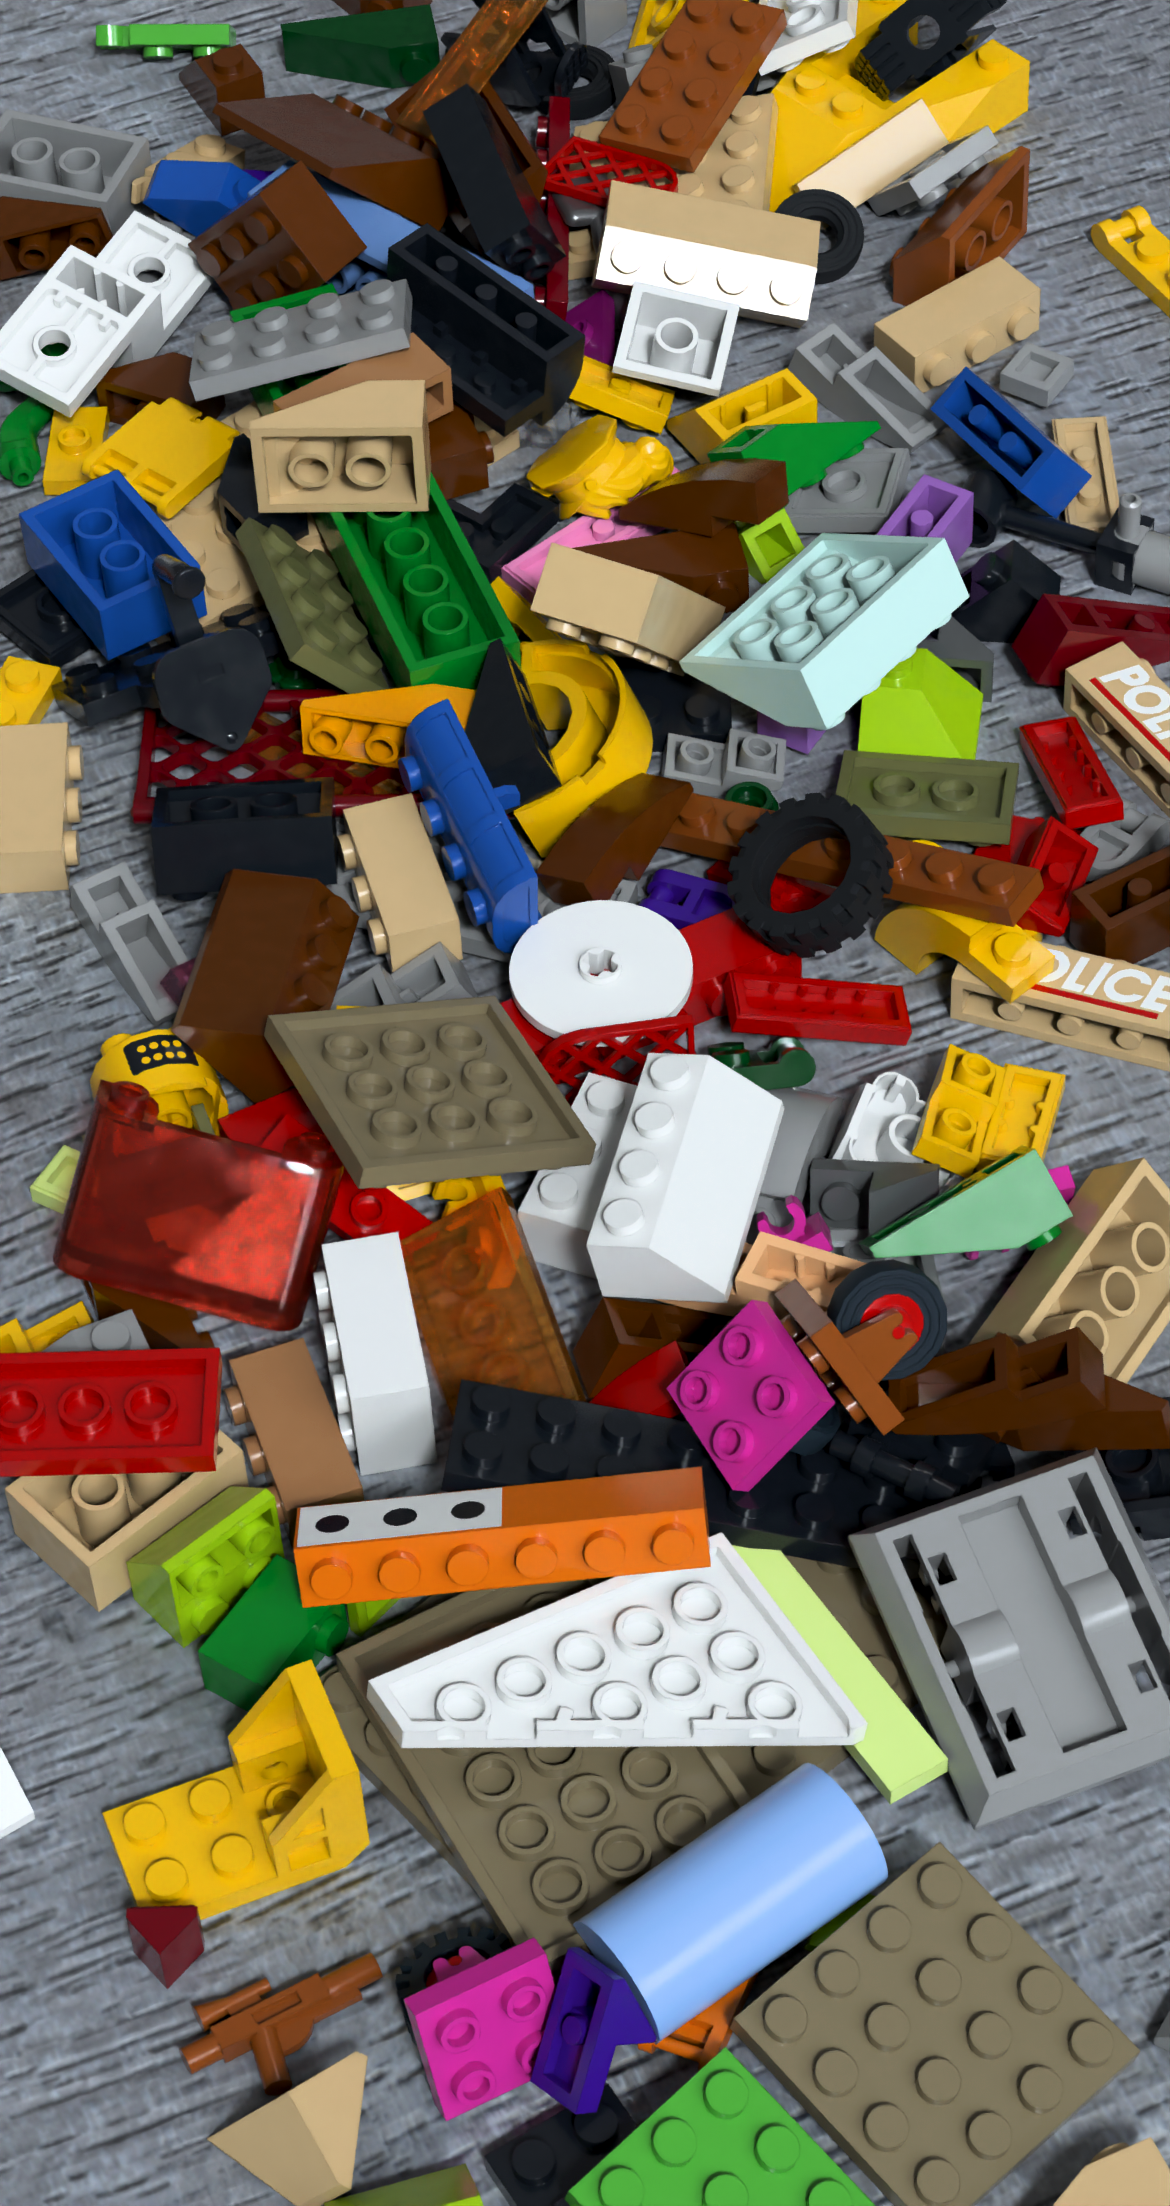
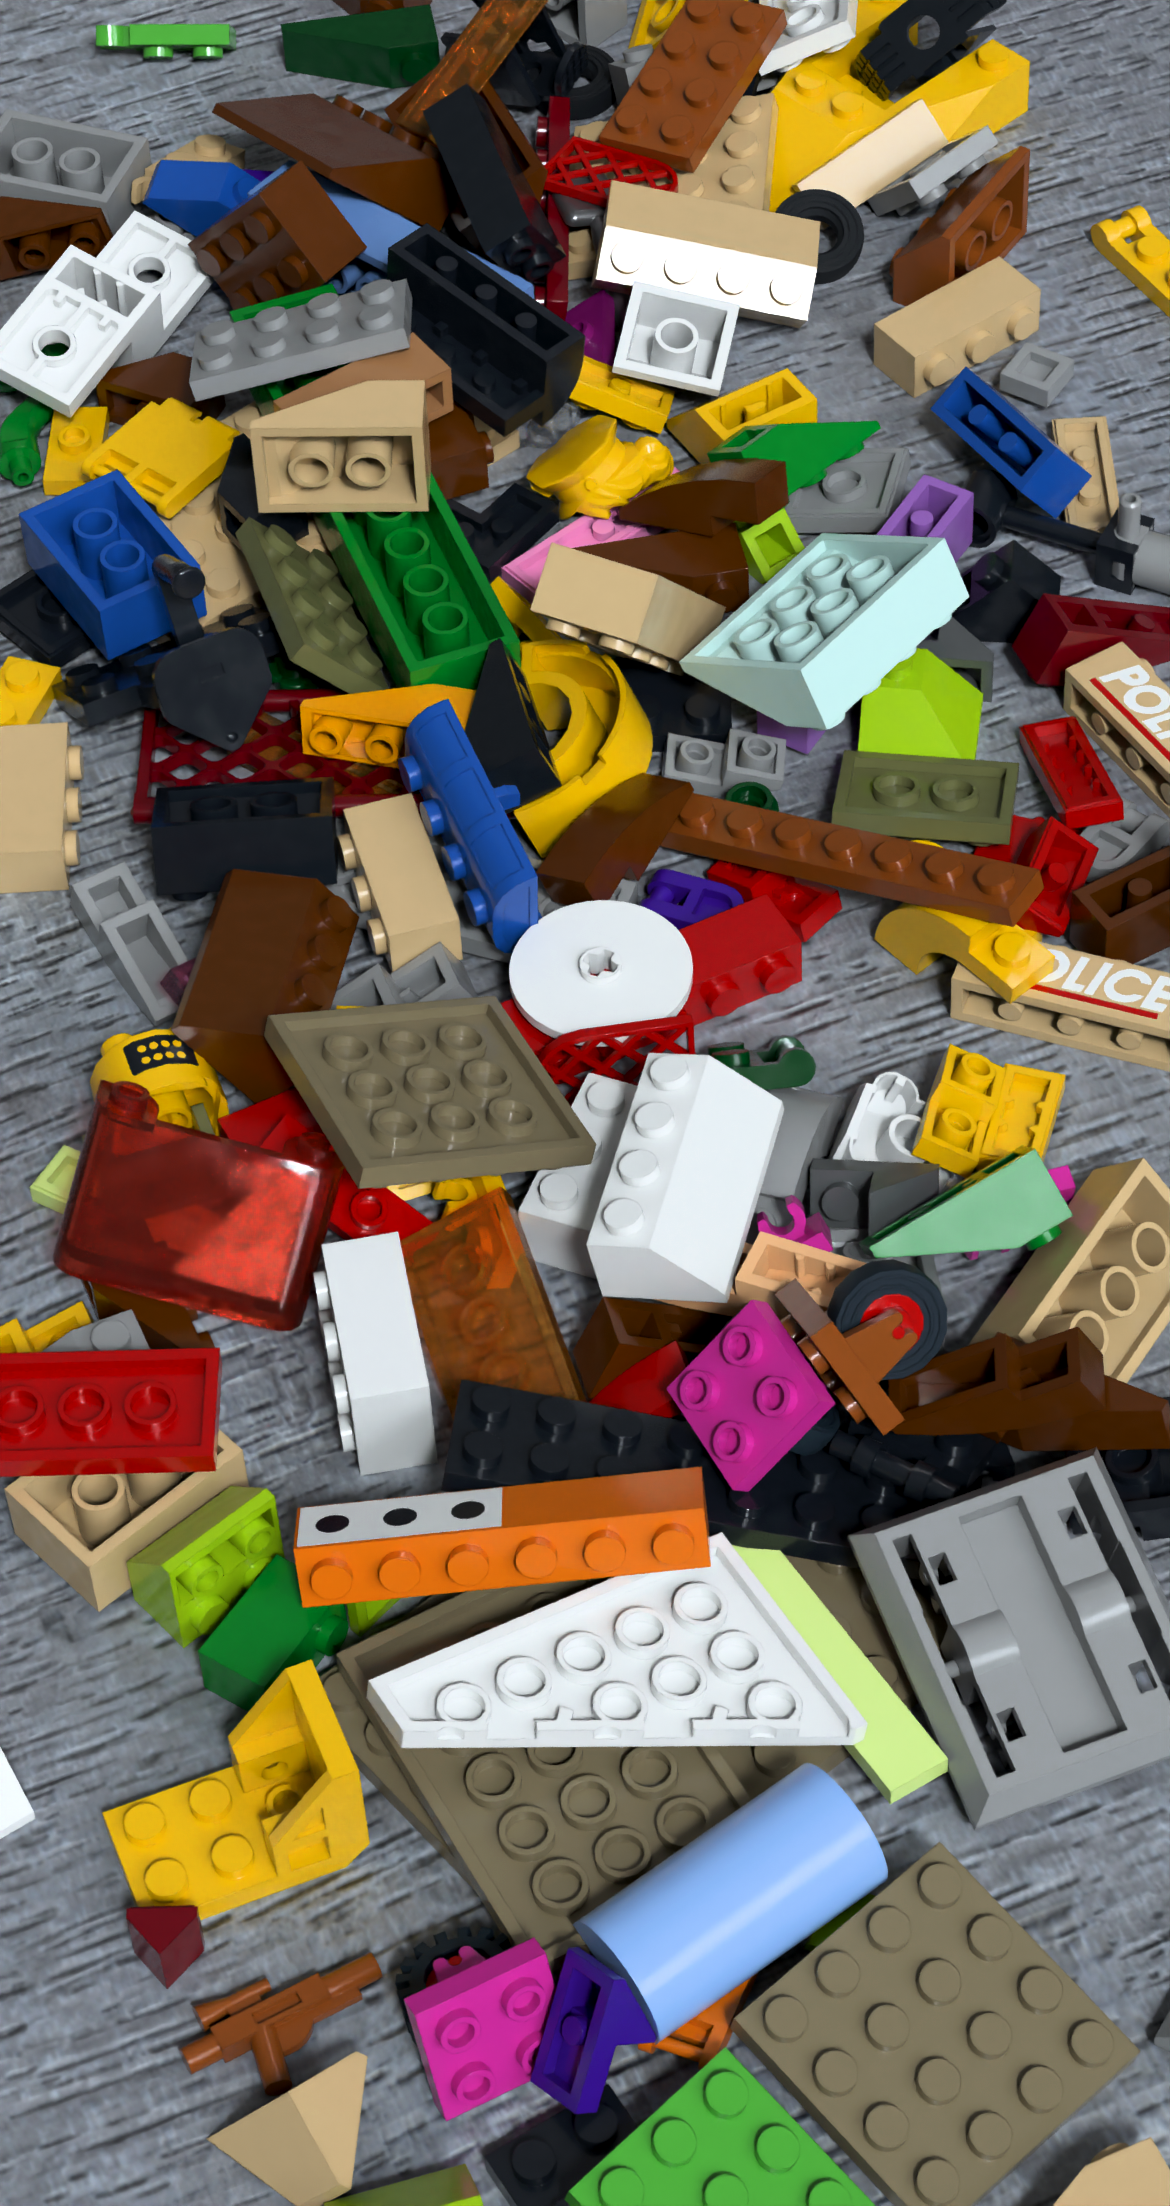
(223, 77): reddish brown slope -> none
(290, 1430): medium nougat brick -> none
(817, 1008): red plate -> none
(847, 907): black tyre -> none
(865, 388): light grey slope -> none

